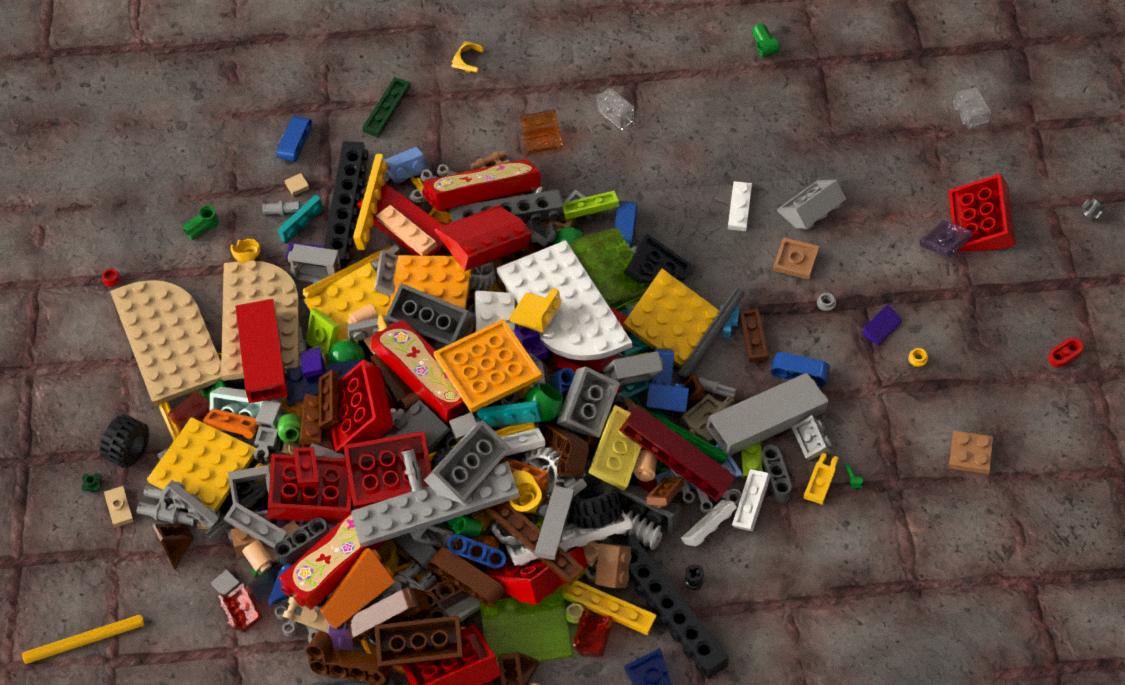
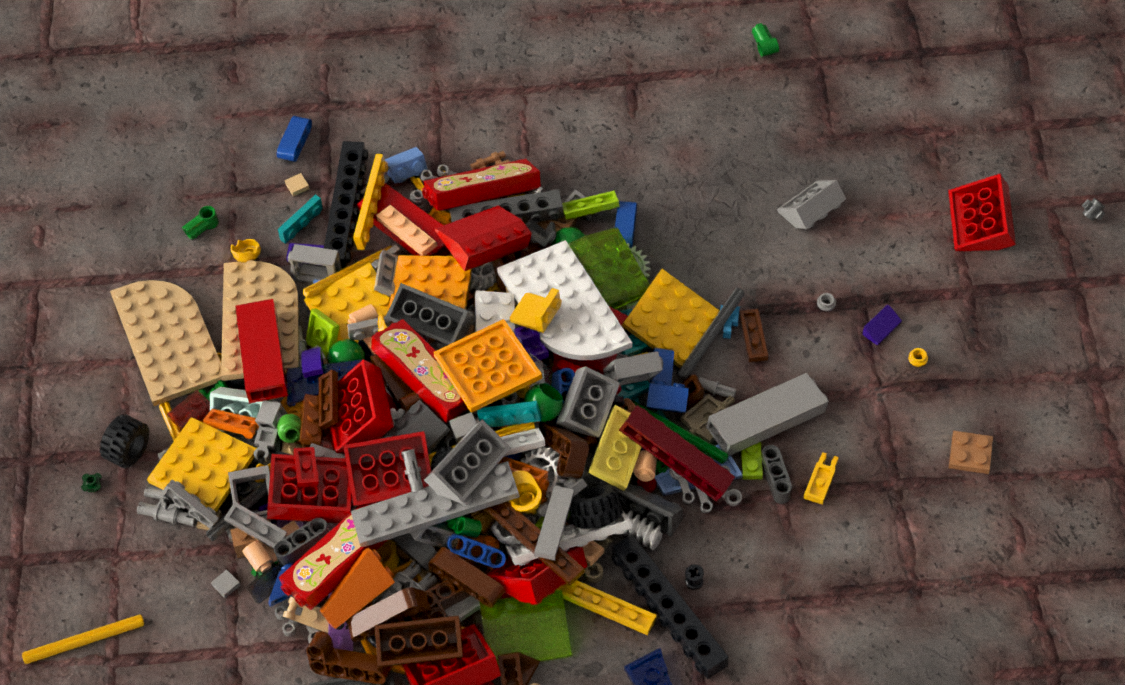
(110, 277): red plate -> none
(118, 506): tan plate -> none
(173, 540): reddish brown slope -> none
(240, 608): clear red bracket -> none
(281, 208): light grey pin -> none
(386, 107): dark green plate -> none
(458, 62): yellow helmet -> none
(540, 131): clear orange brick -> none
(574, 613): tan plate -> none
(592, 634): clear red bracket -> none
(613, 565): medium nougat brick -> none
(615, 108): clear brick -> none
(651, 258): black plate -> none
(664, 492): dark orange plate -> none
(709, 523): white plate -> none
(739, 206): white plate -> none
(751, 500): white plate -> none
(791, 366): blue beam -> none
(796, 258): medium nougat plate -> none
(812, 438): light grey bracket -> none
(855, 481): green hand -> none
(946, 238): clear purple tile -> none
(972, 108): clear brick -> none
(1064, 353): red plate -> none

